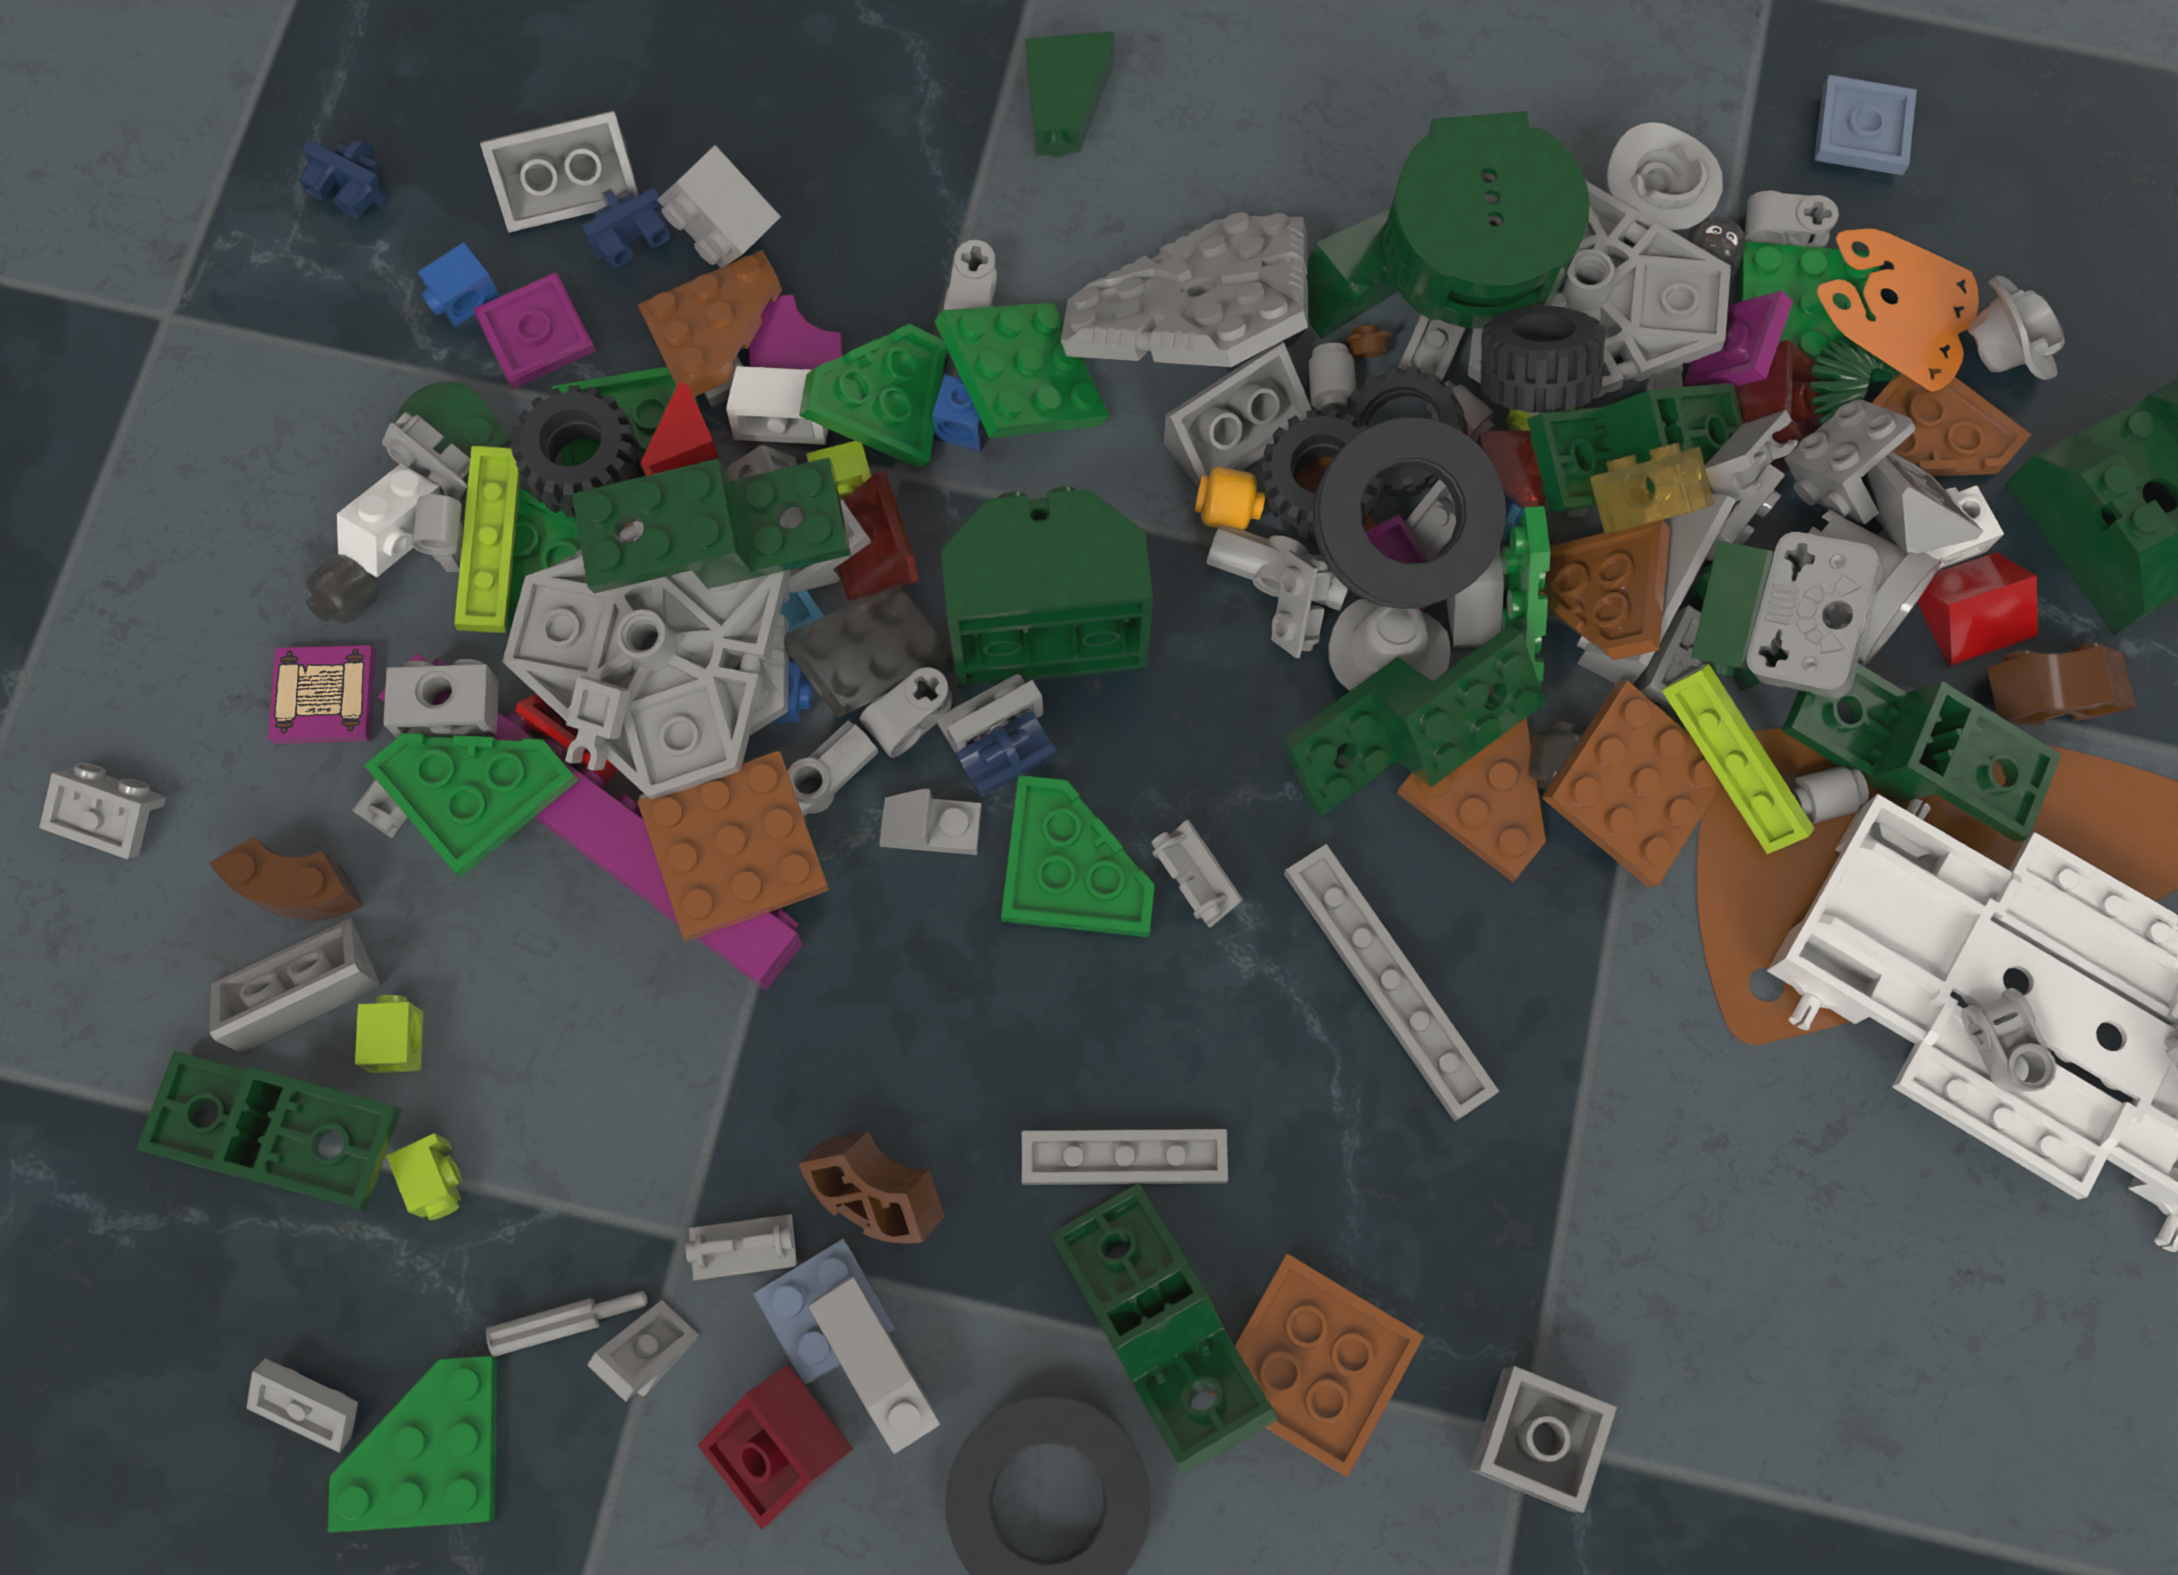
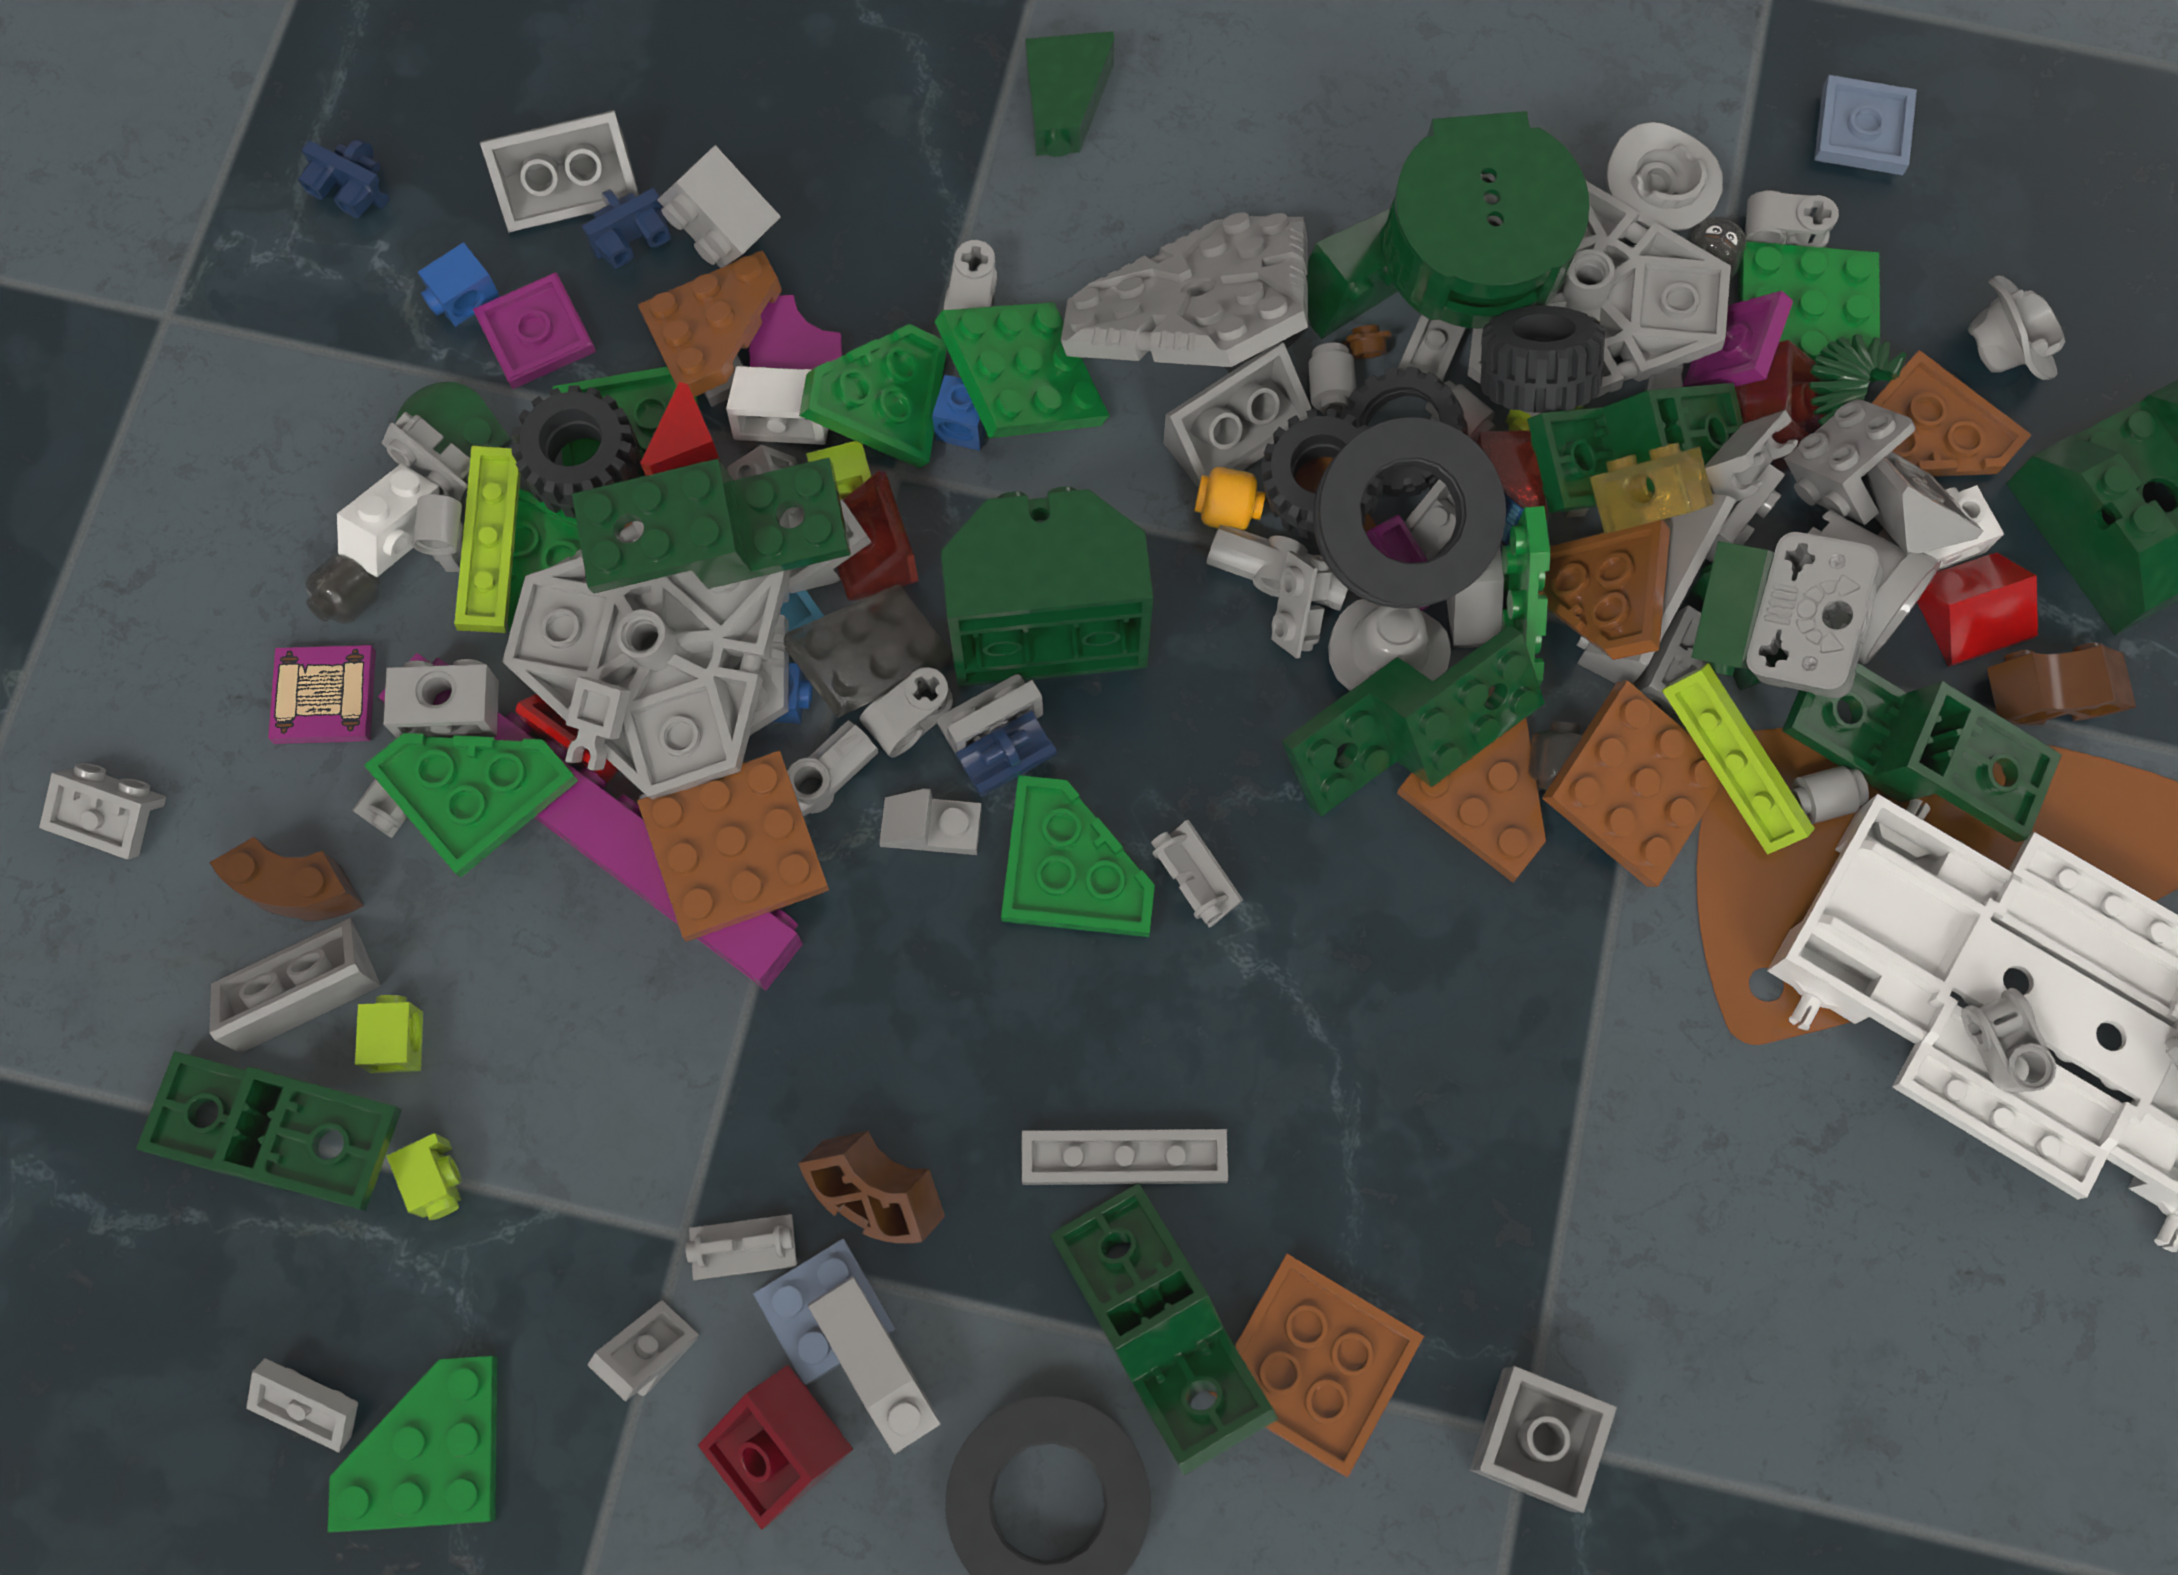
(557, 1323): light grey axle -> none
(1391, 983): light grey plate -> none
(1923, 318): orange piece -> none

